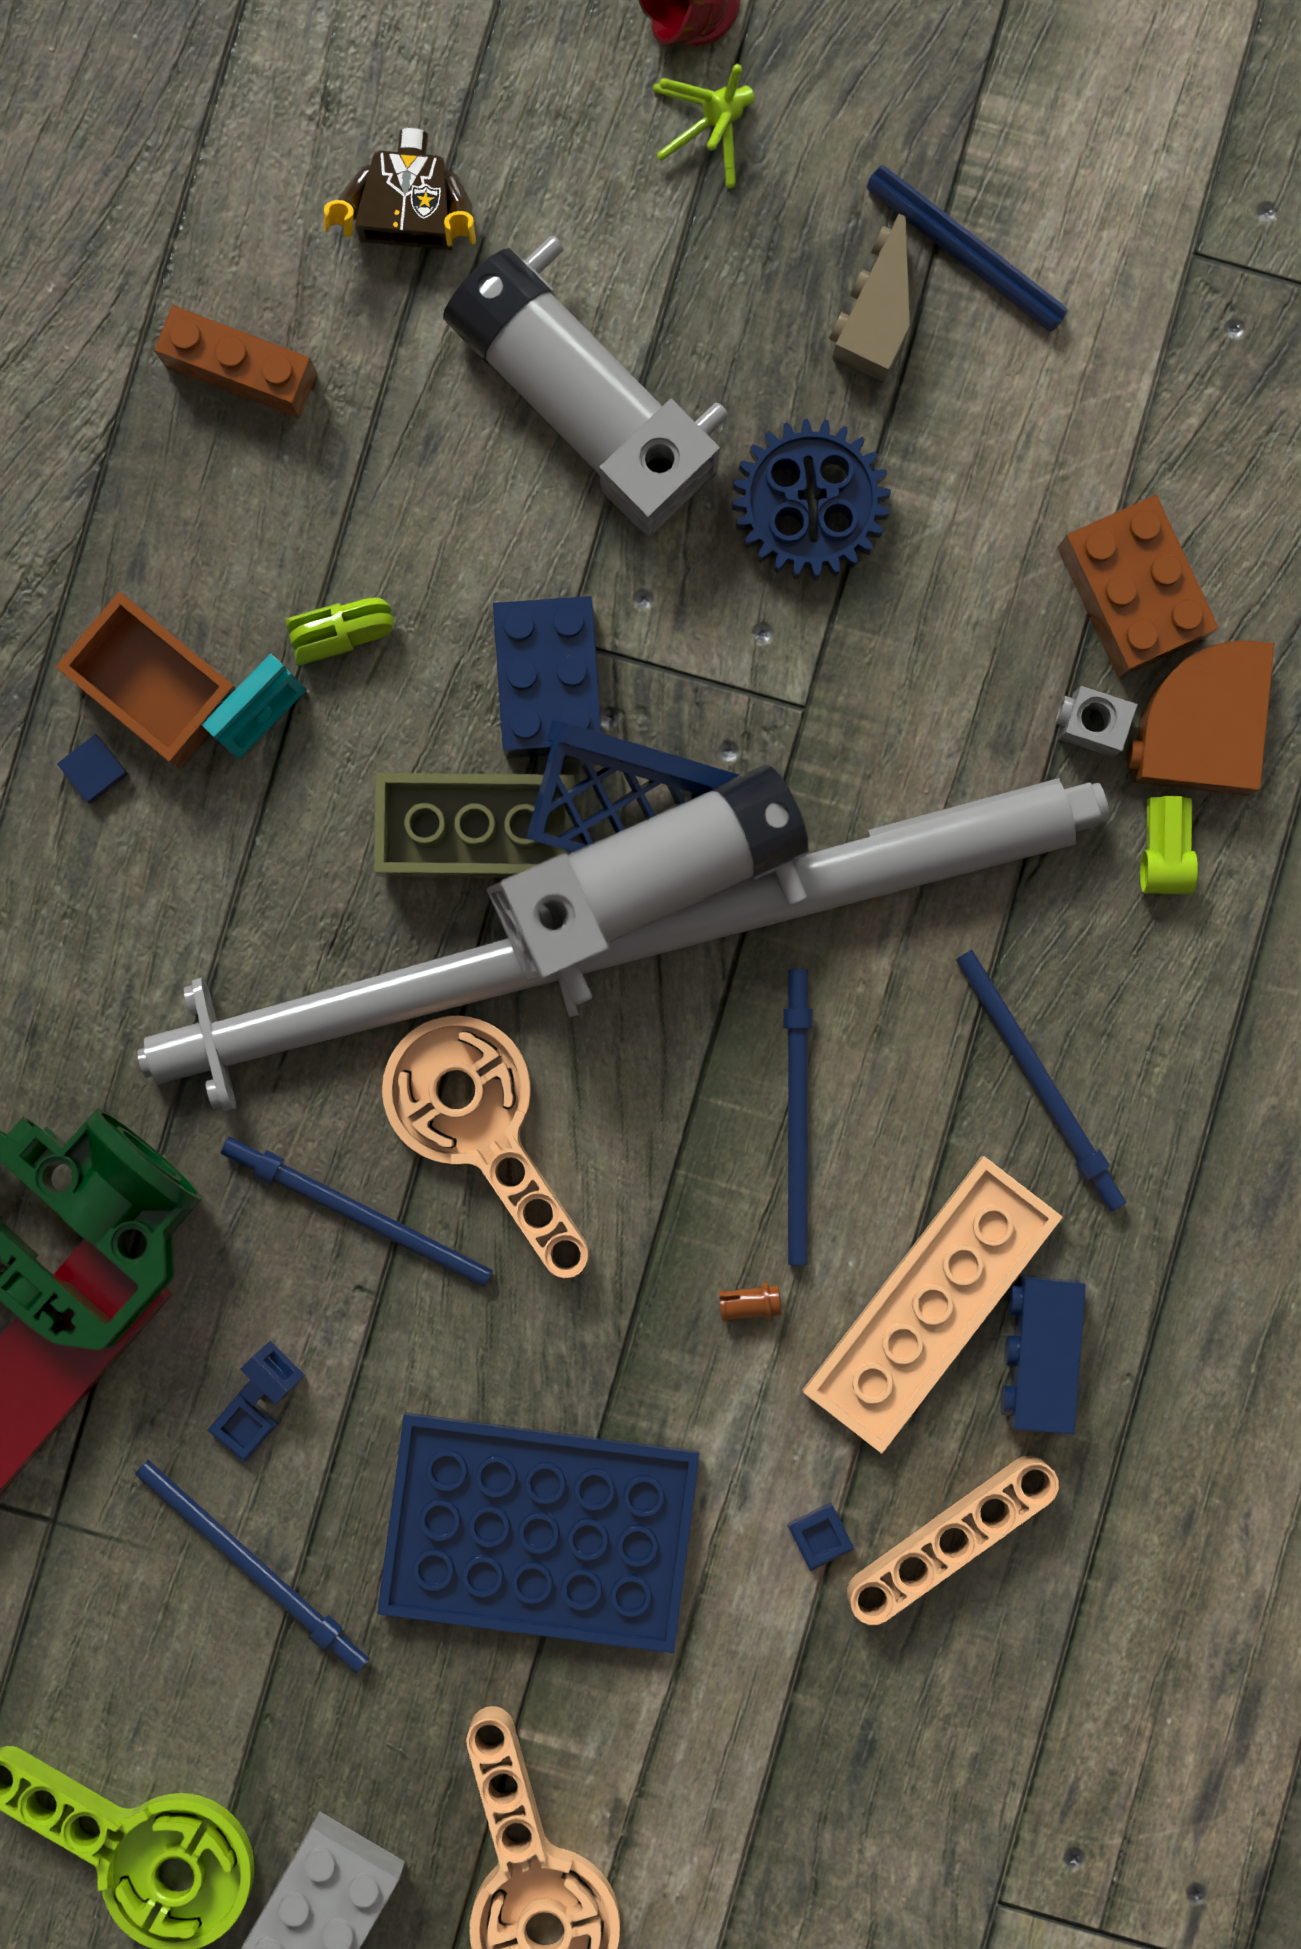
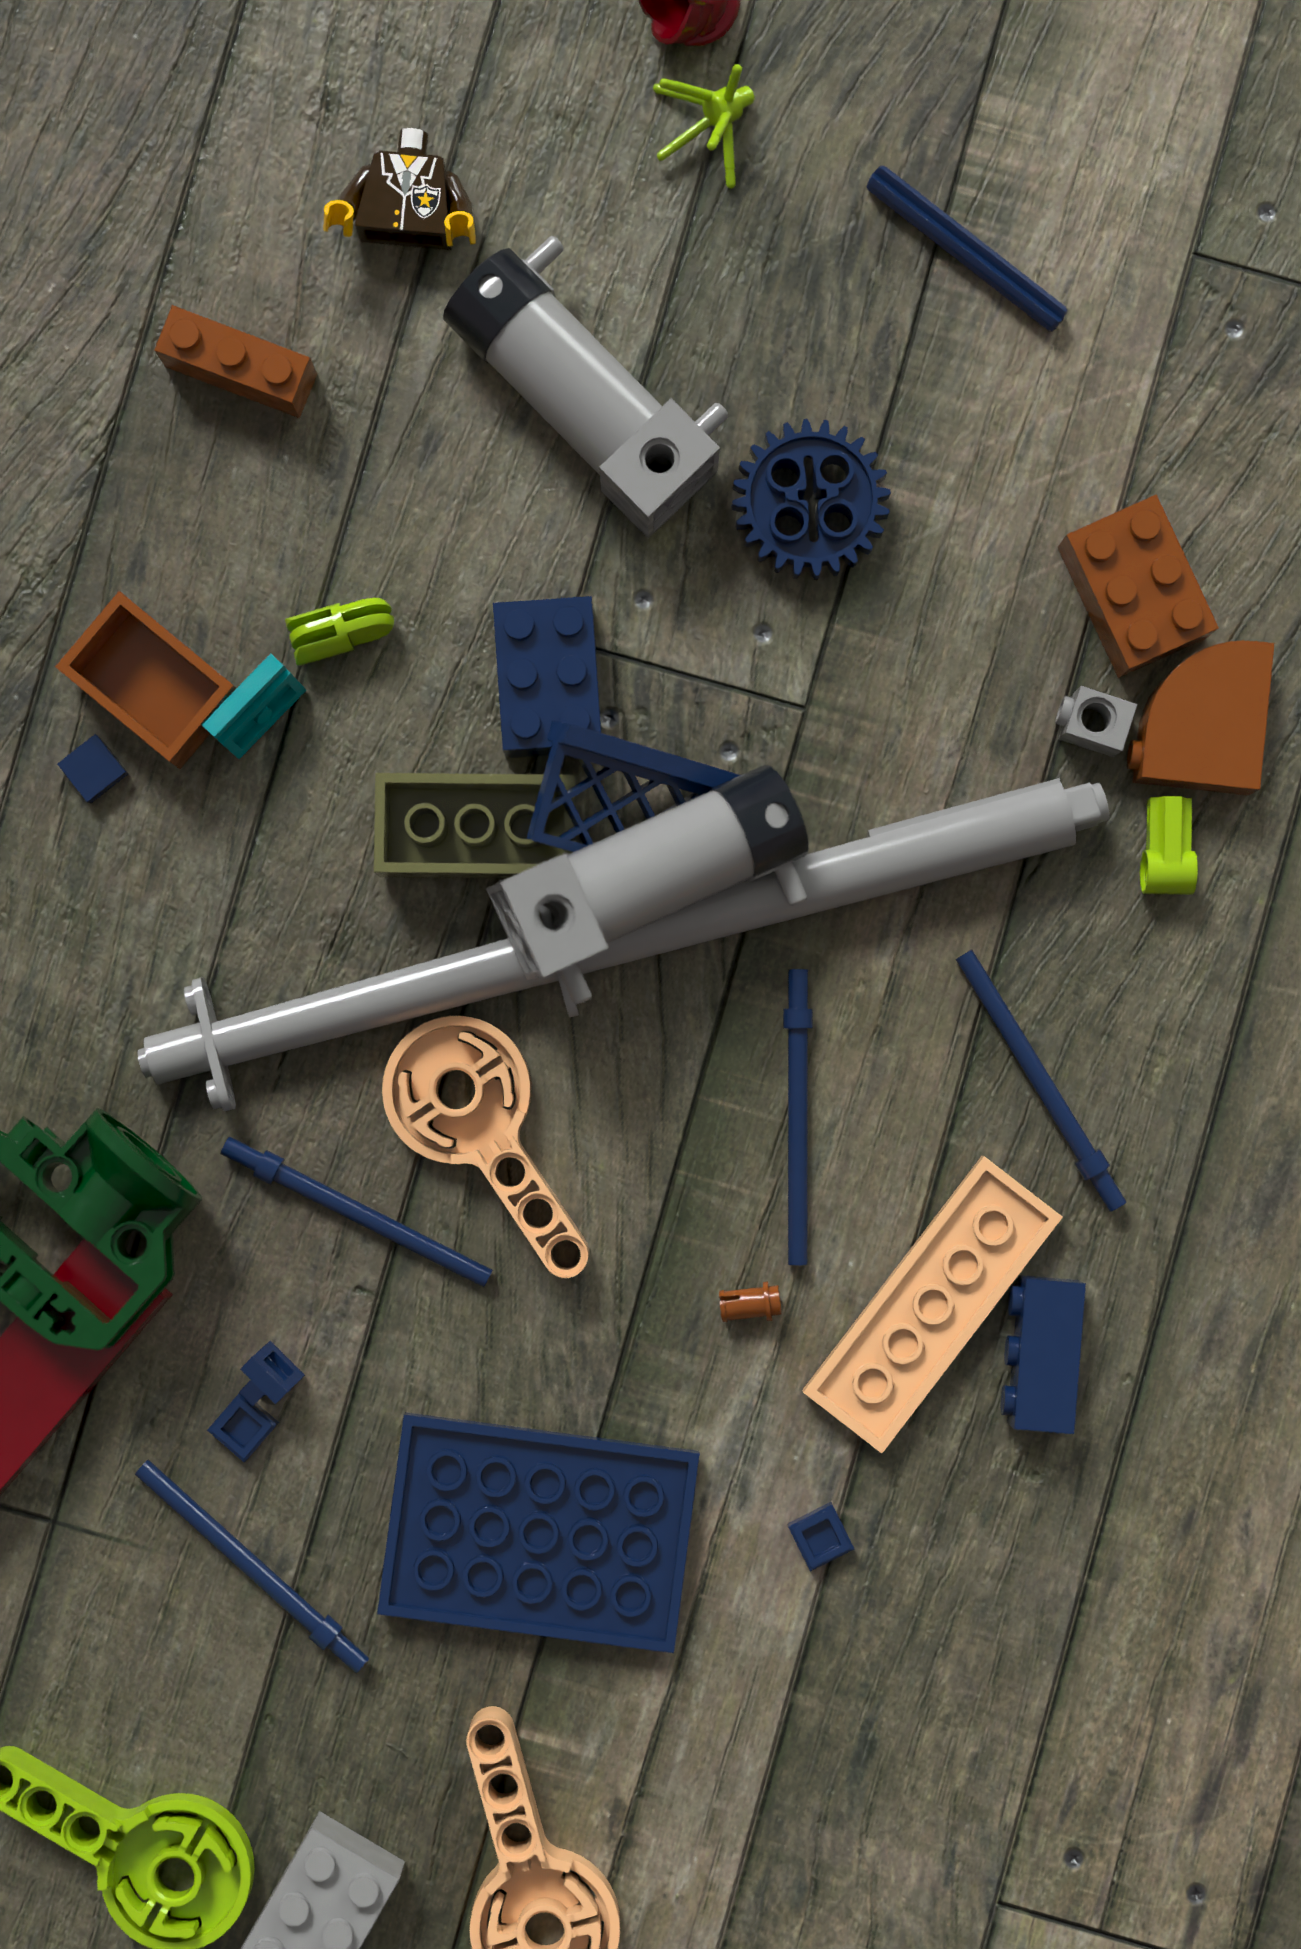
(880, 318): dark tan slope -> none
(942, 1563): light nougat beam -> none

